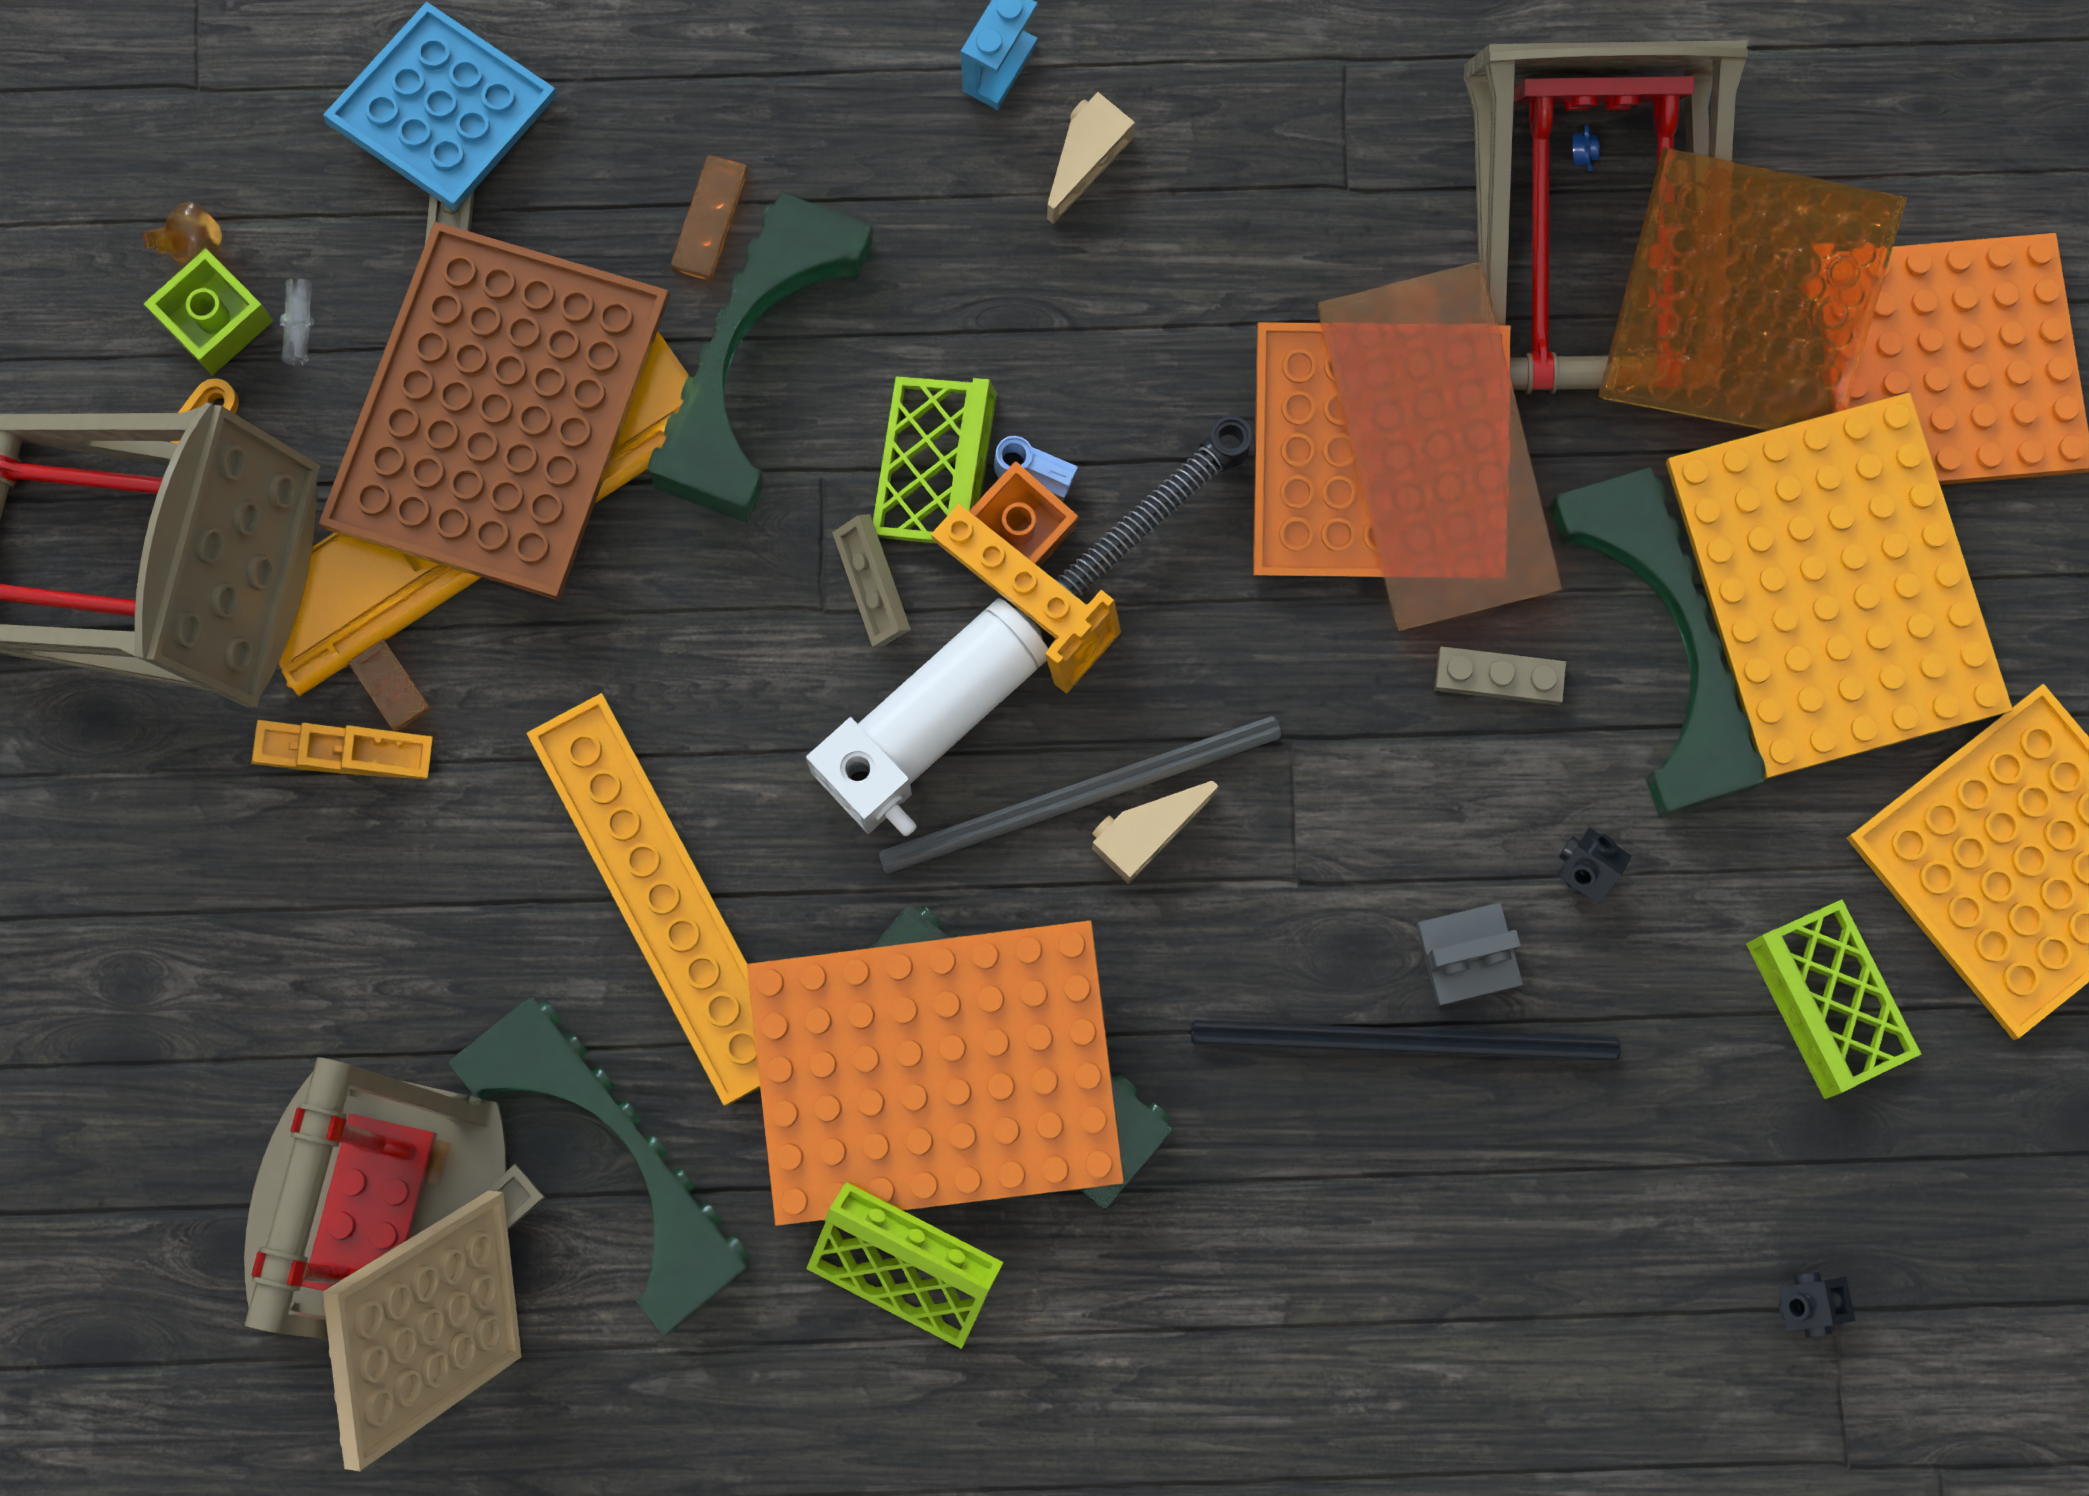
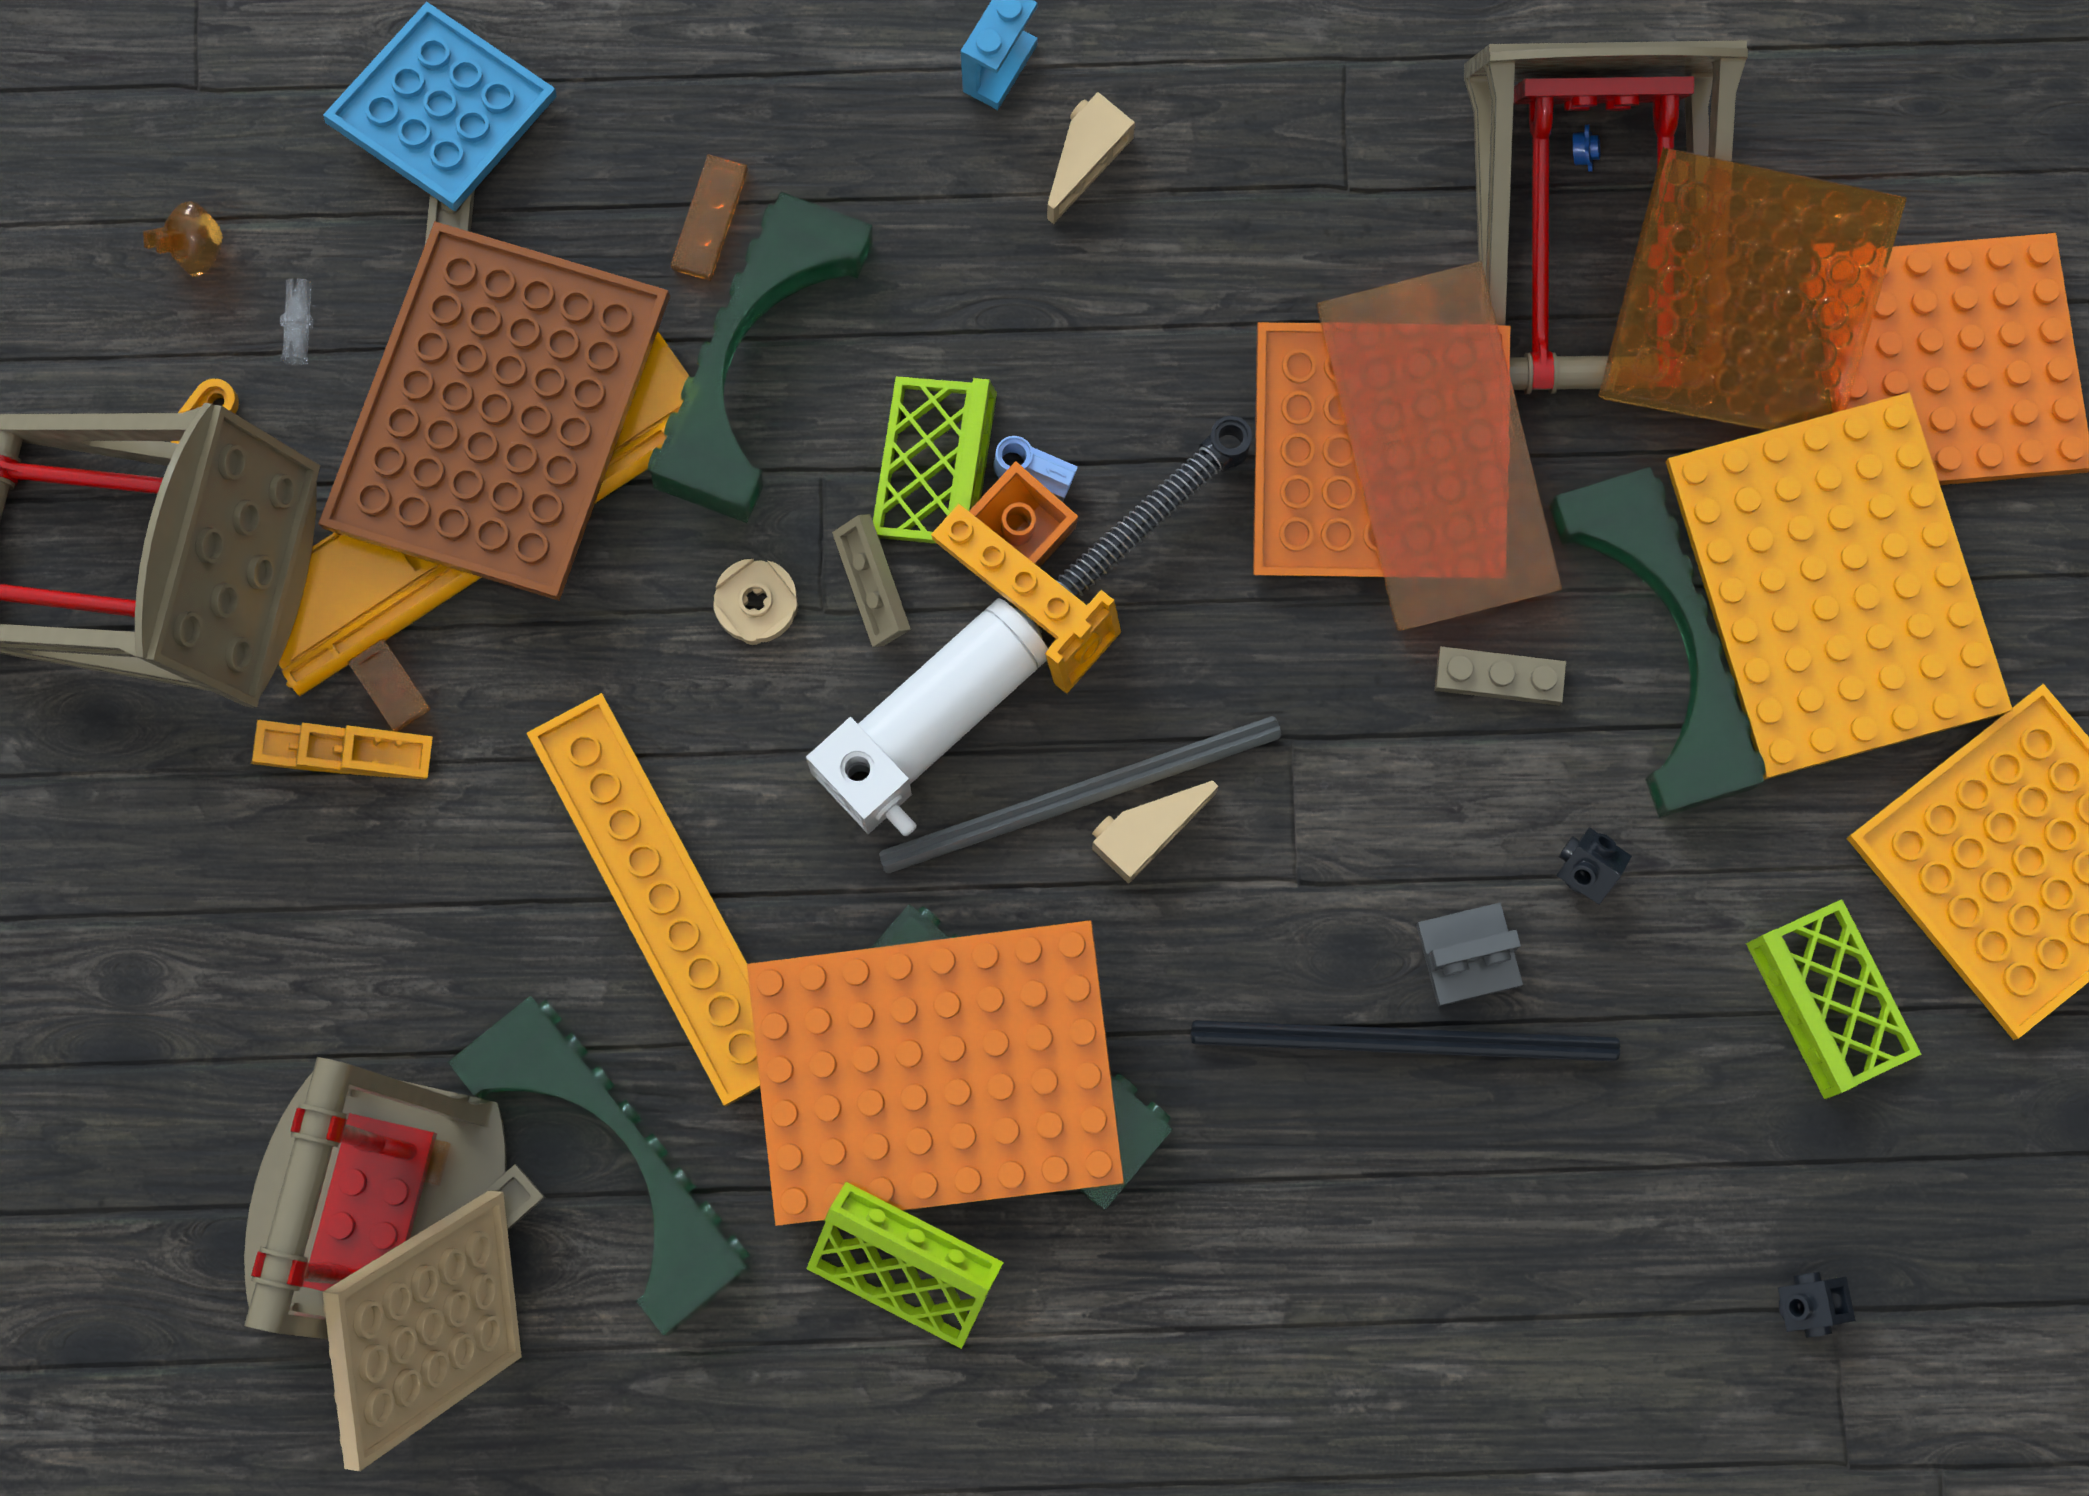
(209, 312): lime brick -> none
(760, 577): none -> tan plate

